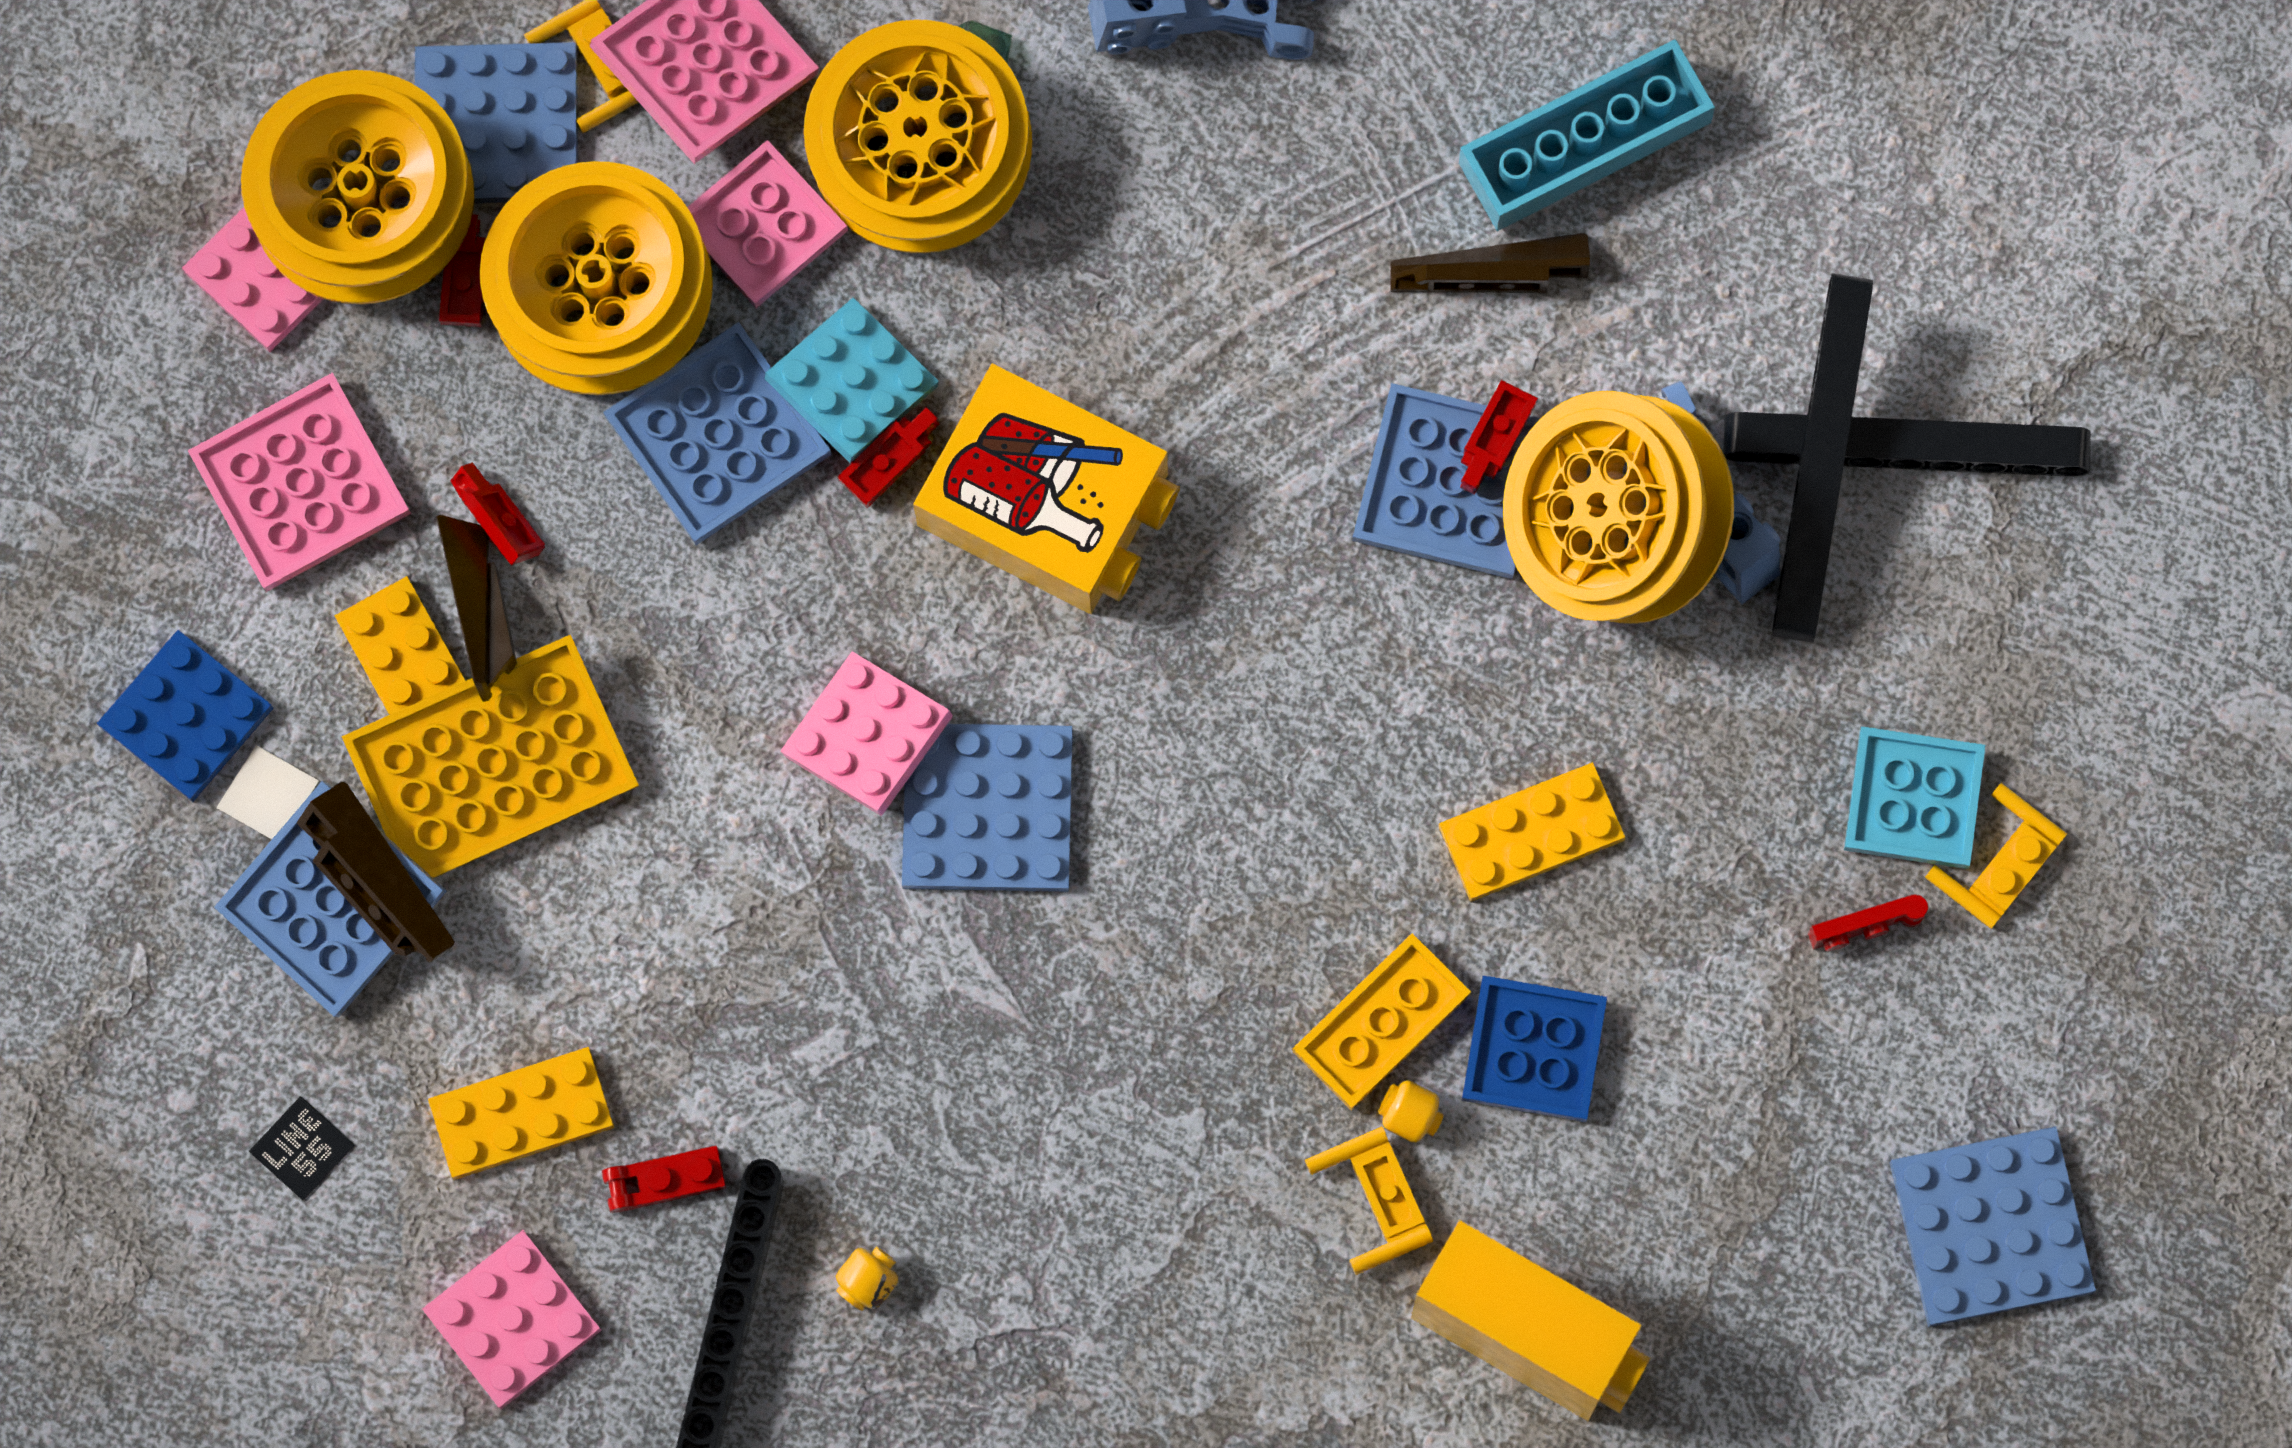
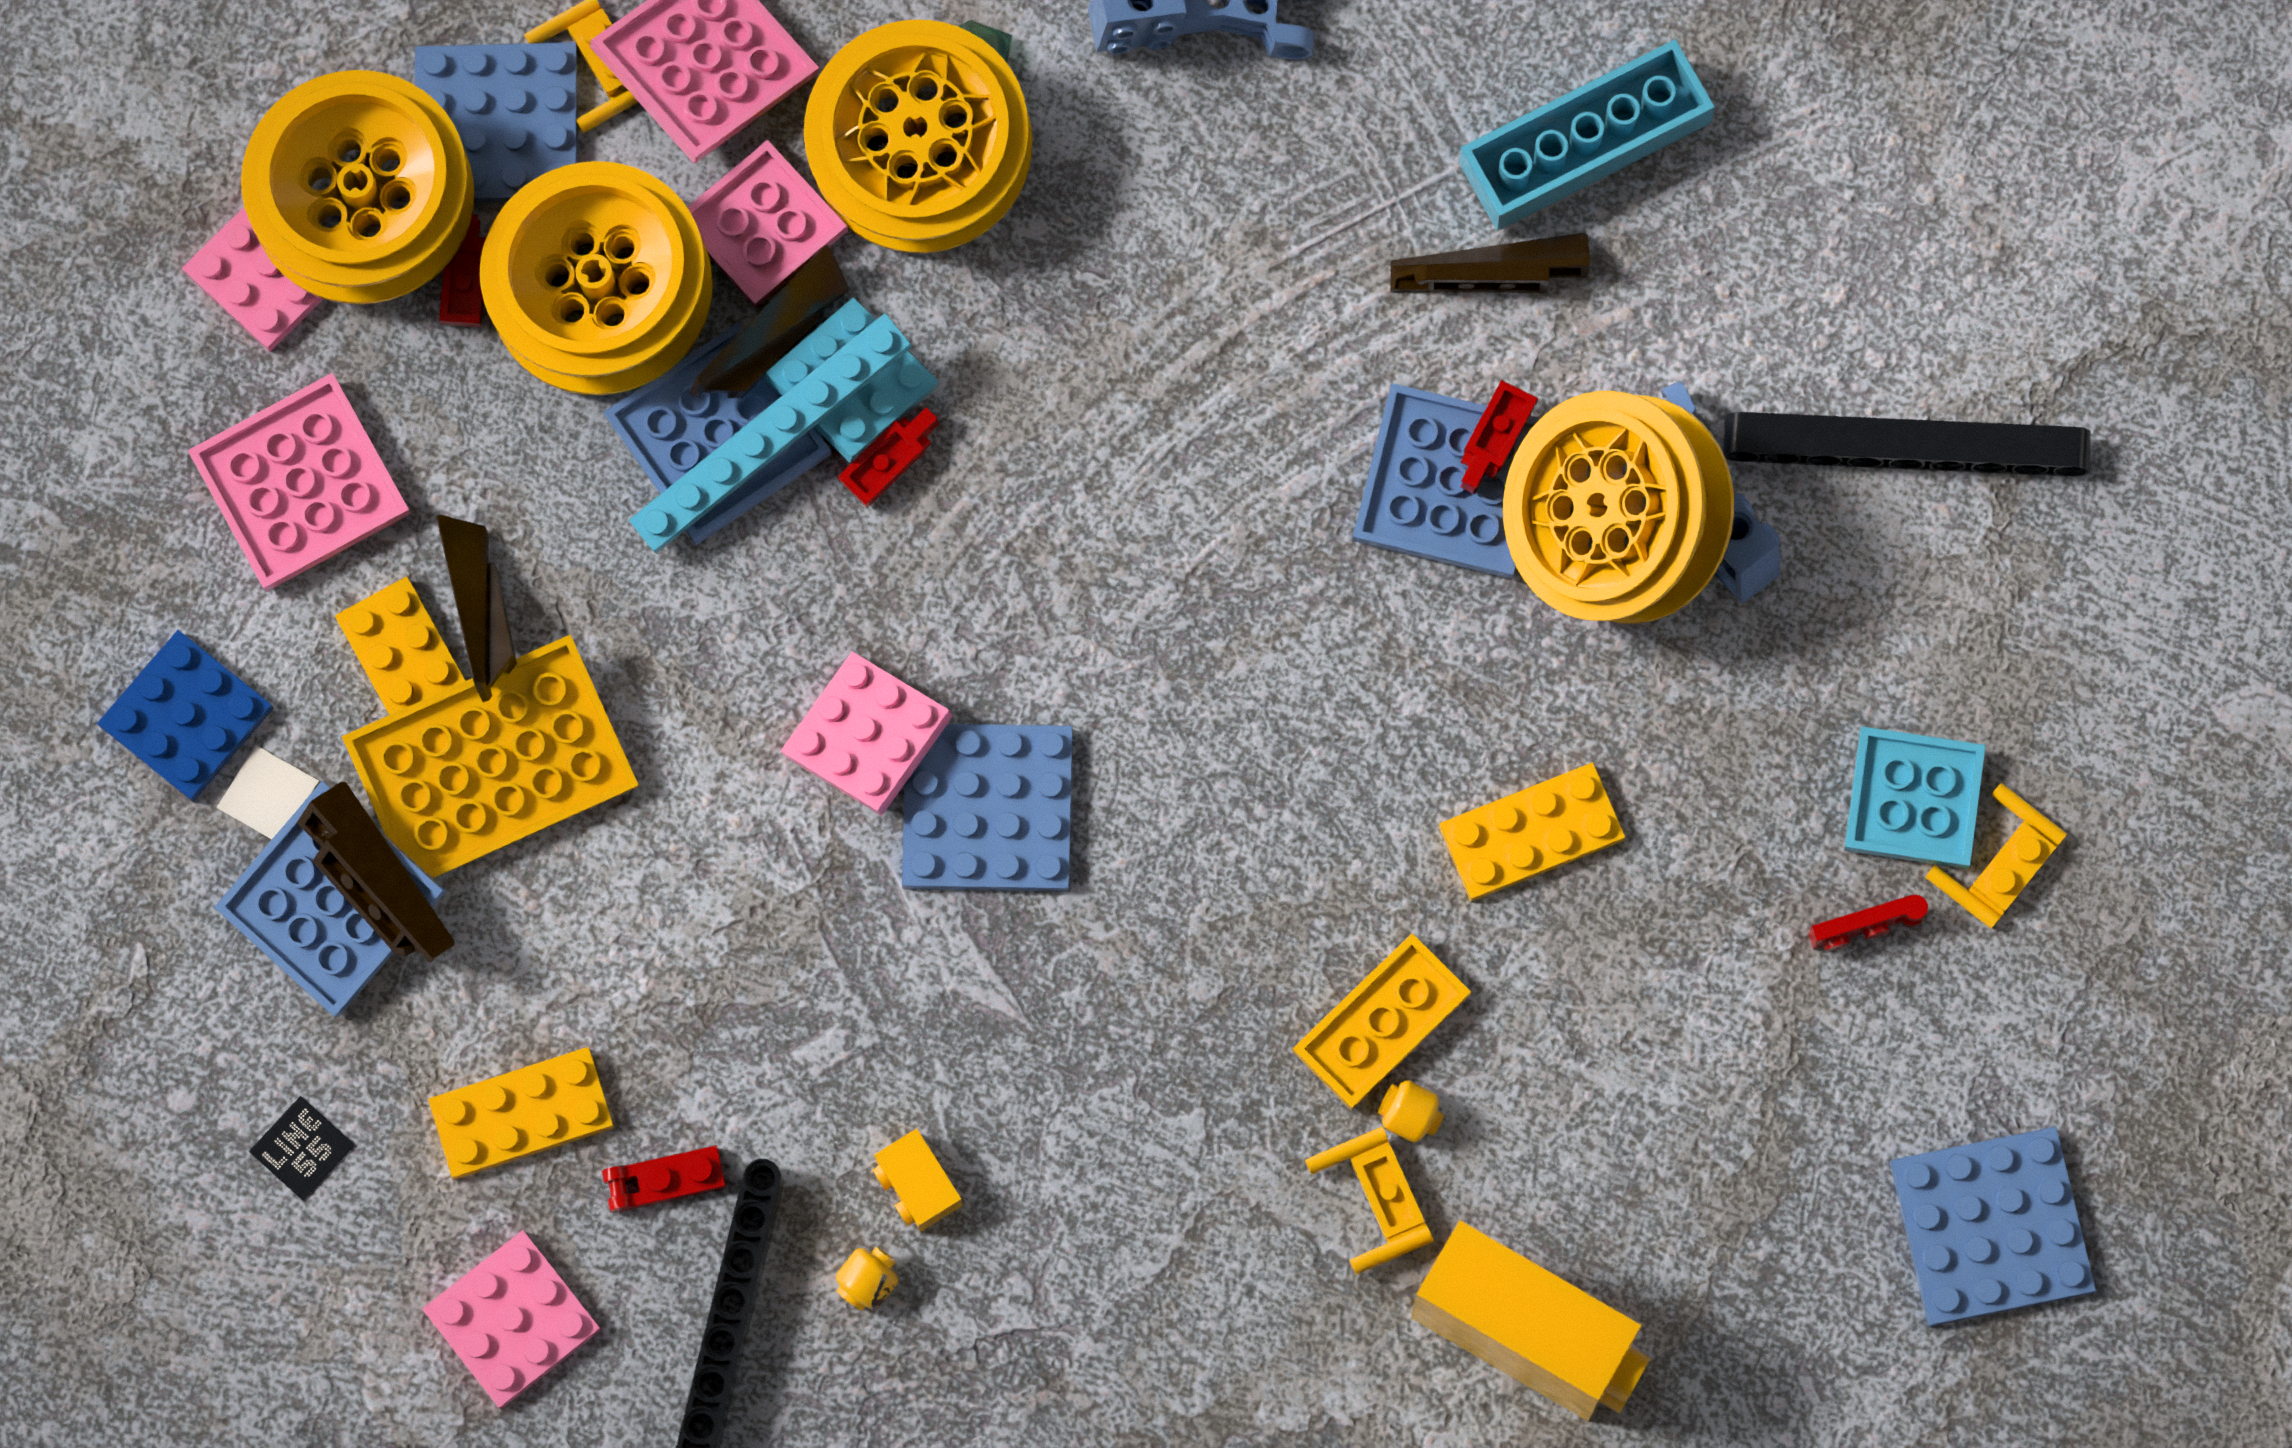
(497, 515): red hinge -> none
(770, 433): none -> medium azure plate
(775, 329): none -> dark brown wedge
(917, 1180): none -> yellow brick
(1046, 491): yellow brick -> none
(1534, 1048): blue plate -> none
(1822, 457): black beam -> none

